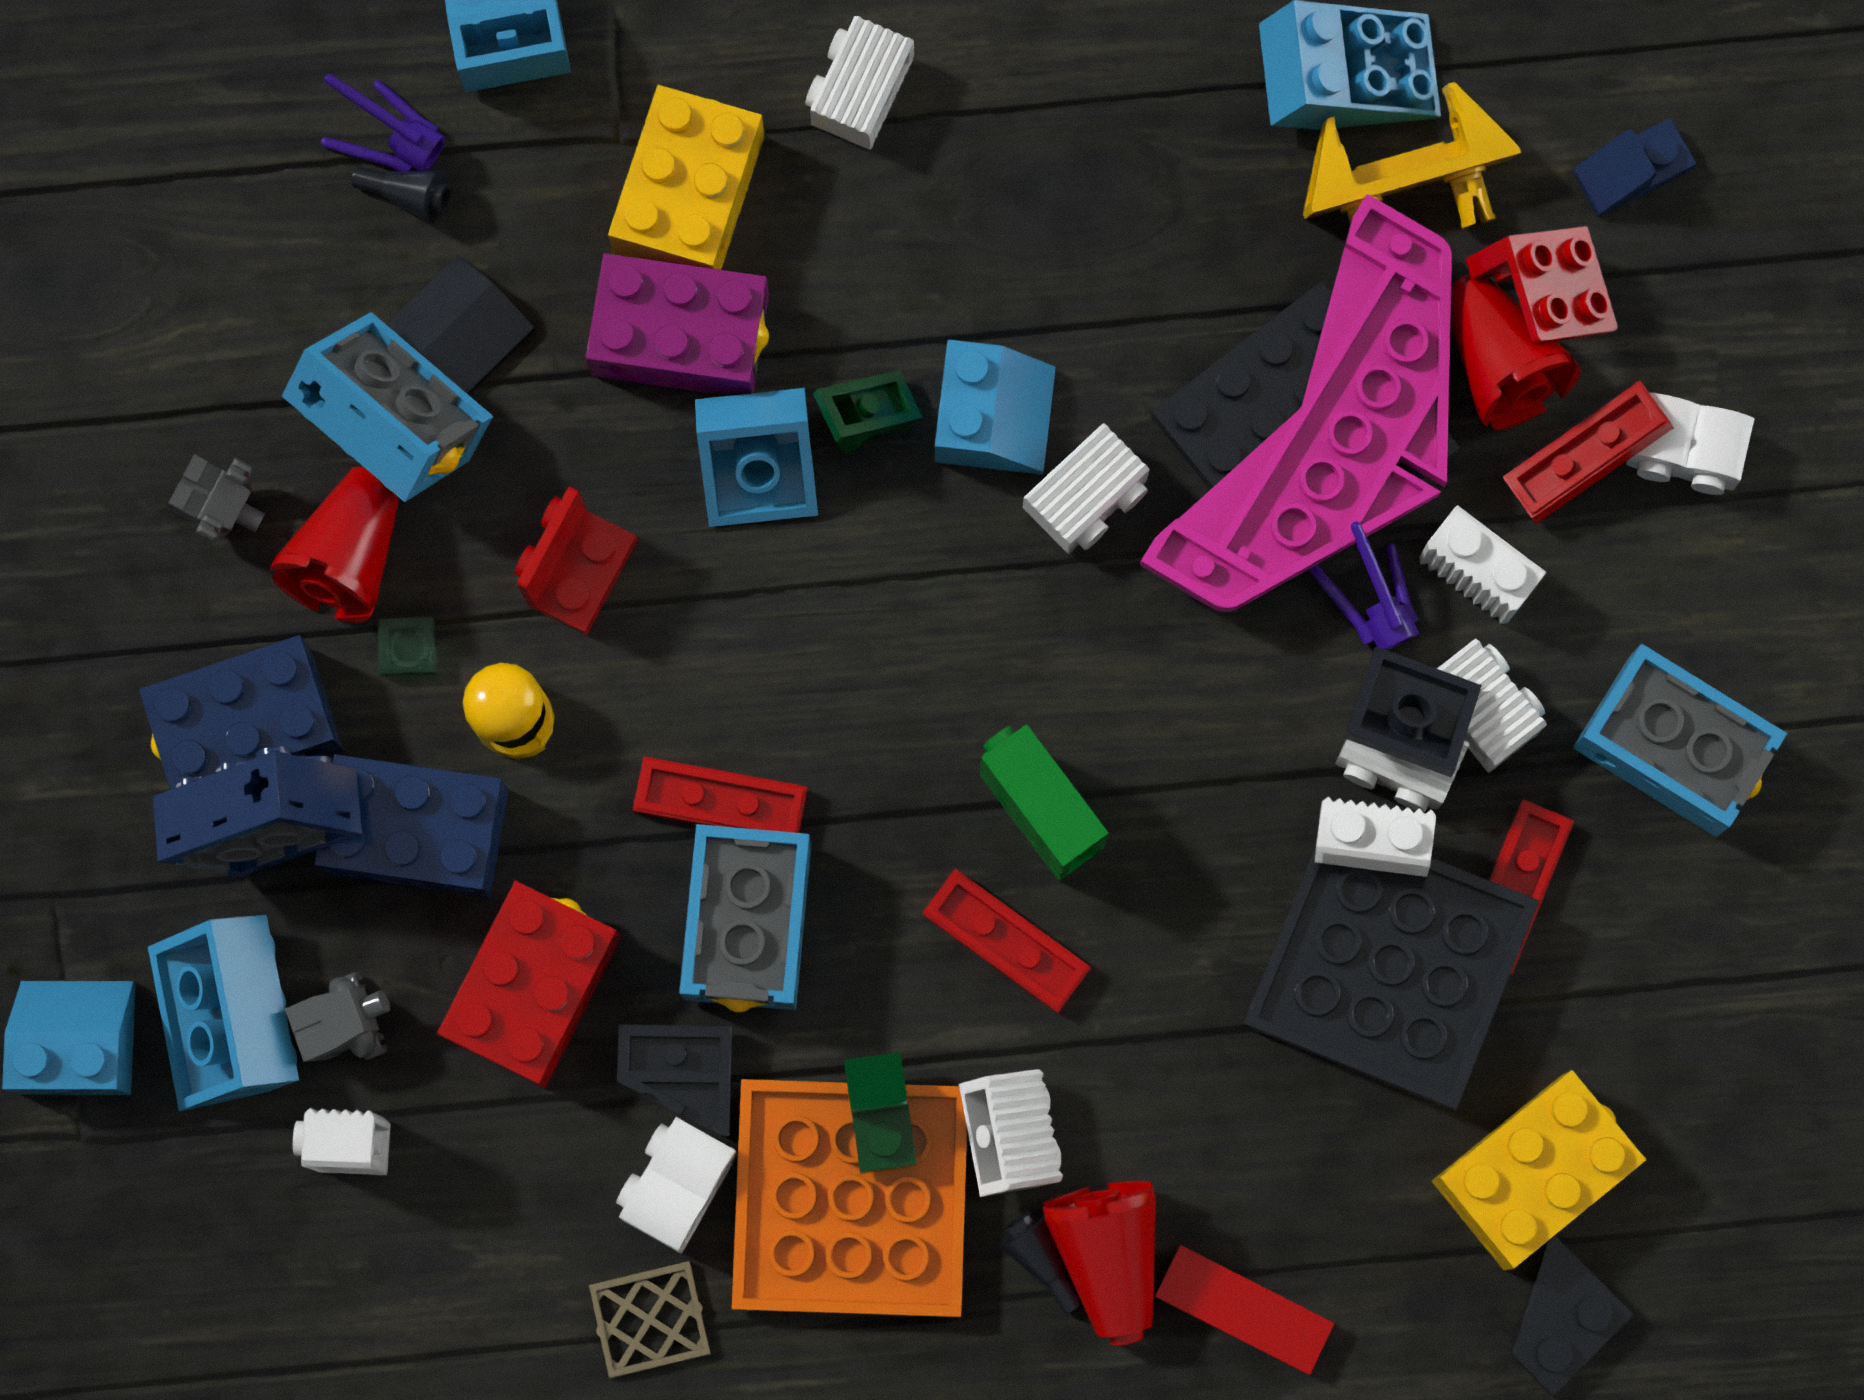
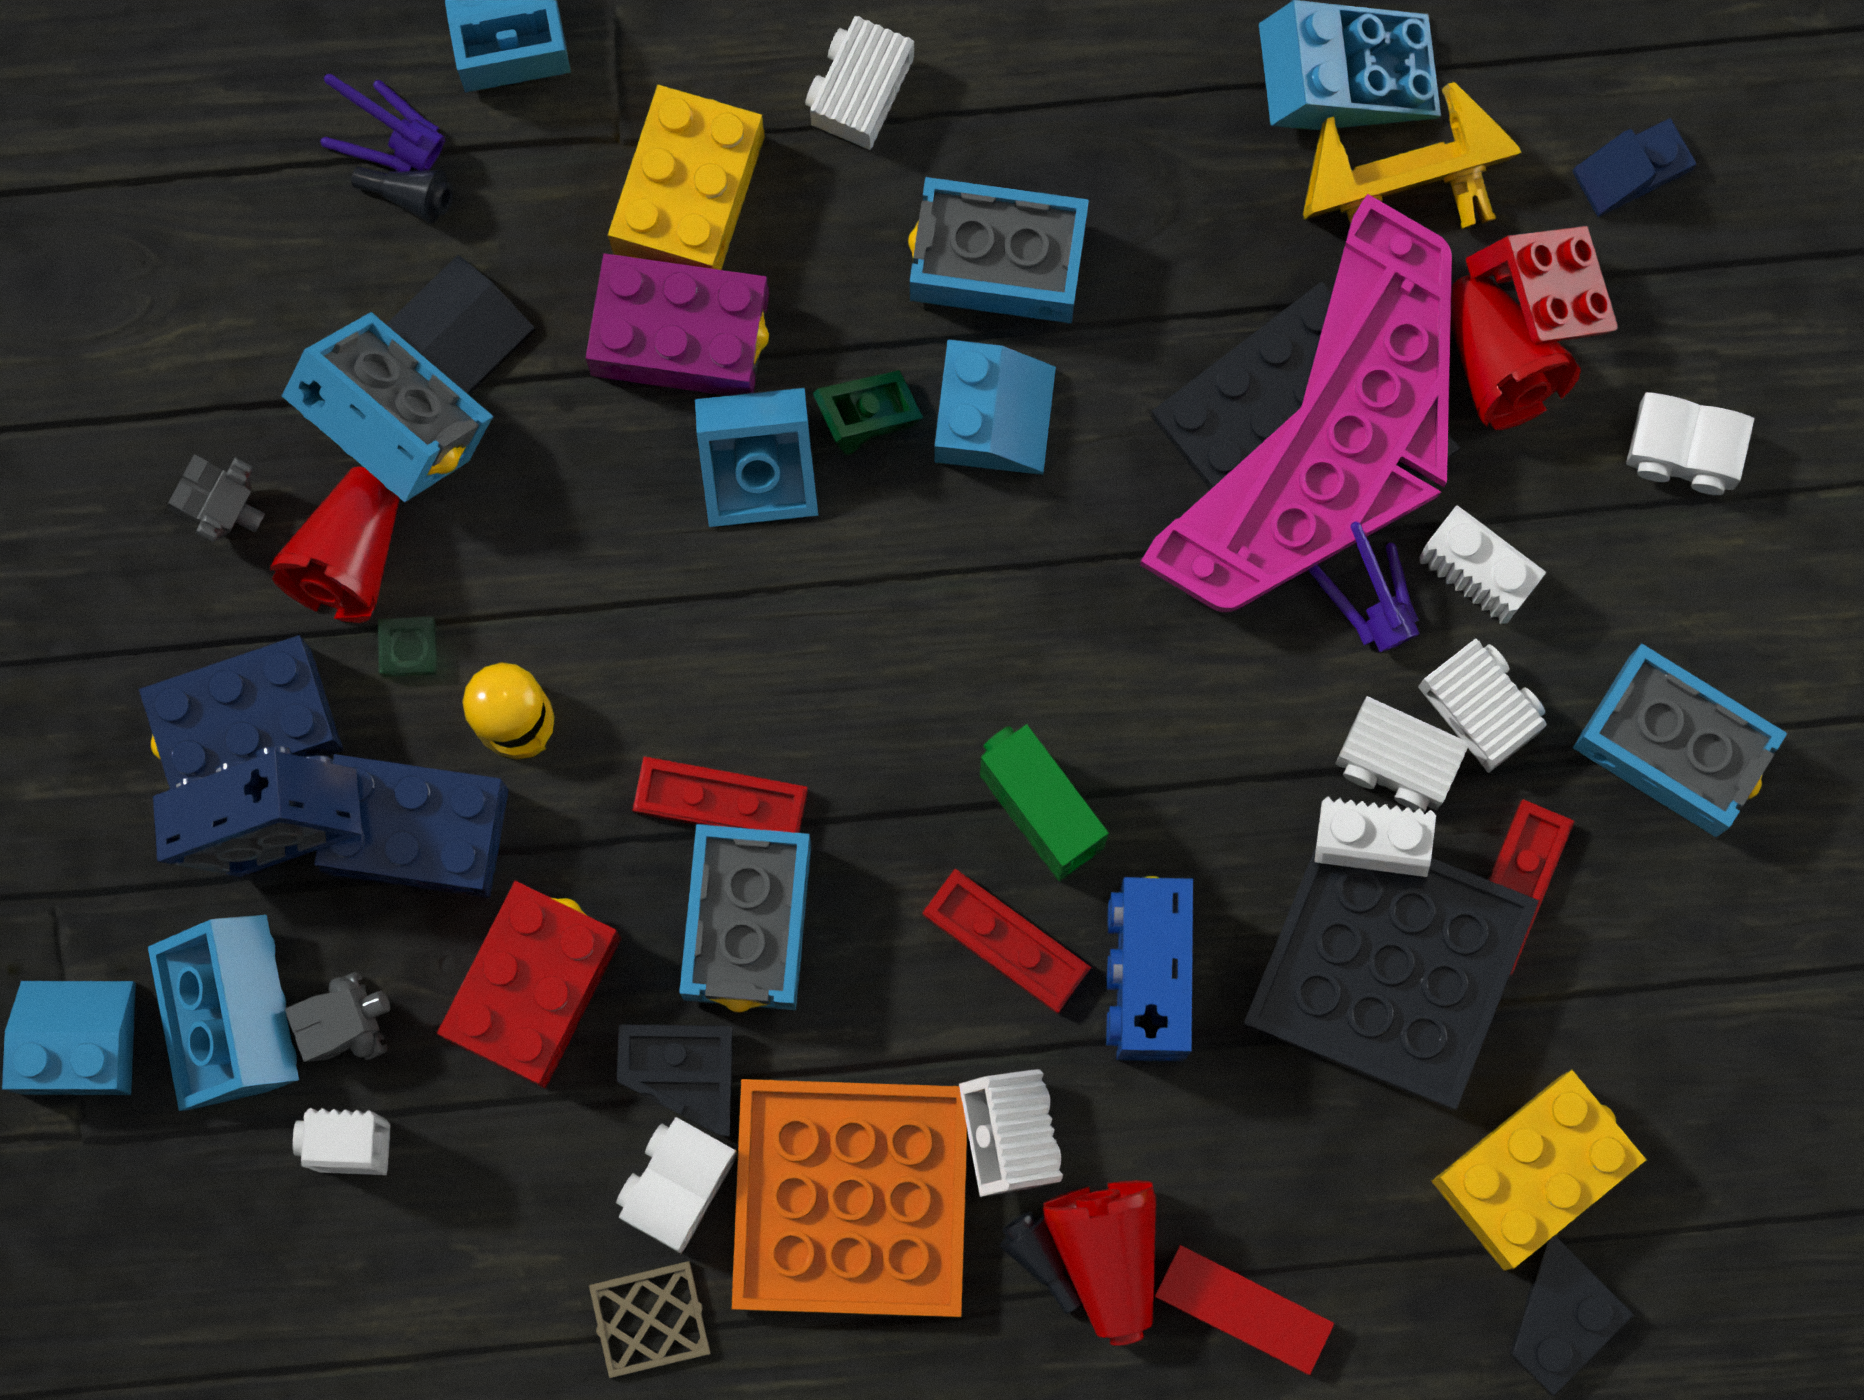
(573, 563): red bracket -> none
(880, 1112): dark green slope -> none
(997, 249): none -> dark grey piece
(1087, 490): white brick -> none
(1151, 968): none -> blue piece
(1413, 711): black slope -> none
(1588, 452): red tile -> none

